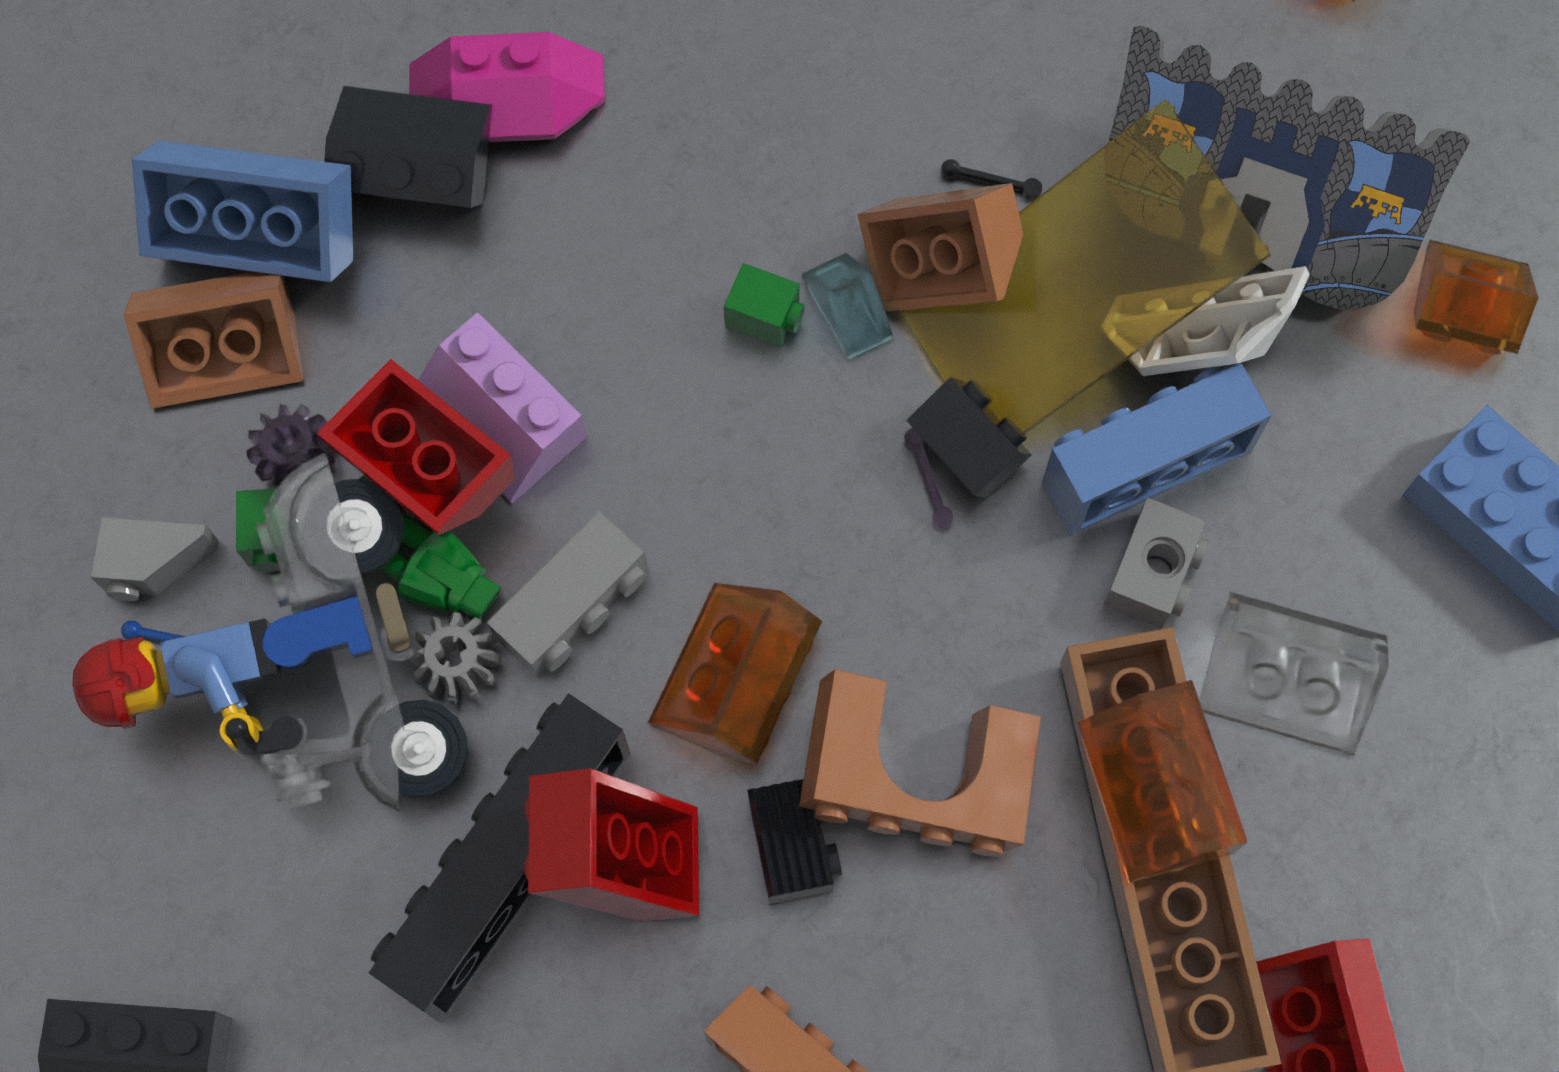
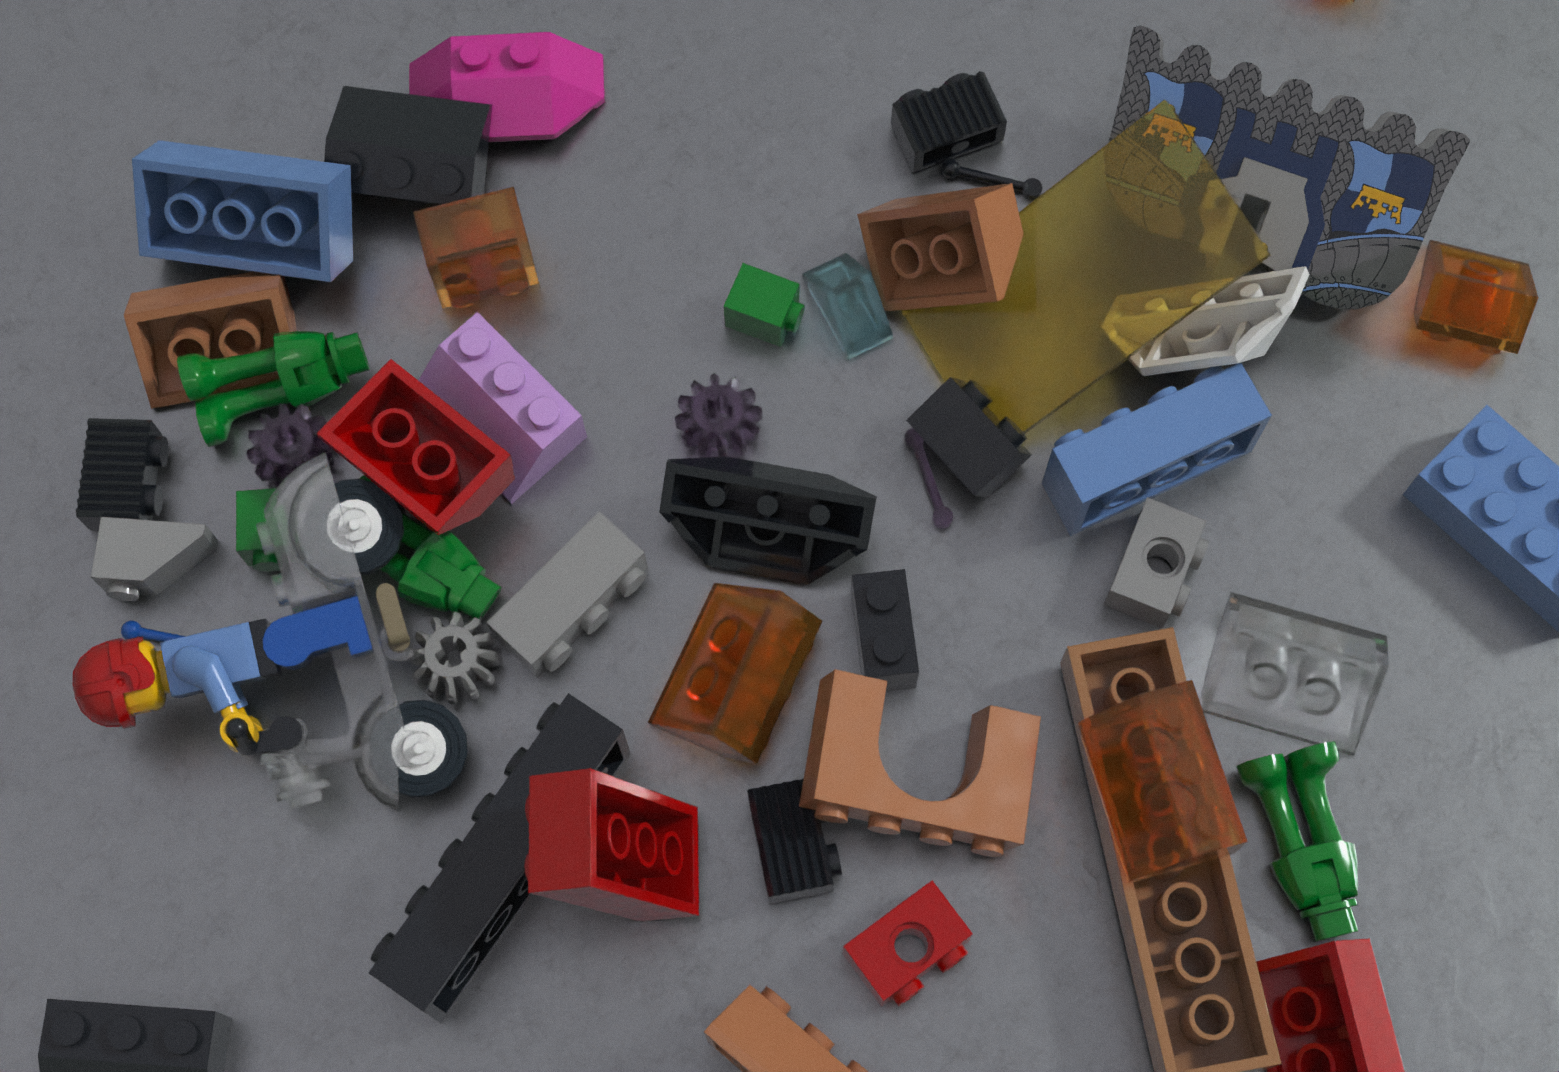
(121, 471): none -> black brick
(307, 368): none -> green piece
(476, 248): none -> clear orange brick
(710, 403): none -> clear purple gear
(766, 516): none -> black wedge
(885, 628): none -> black brick
(922, 915): none -> red brick
(947, 120): none -> black brick
(1316, 875): none -> green piece

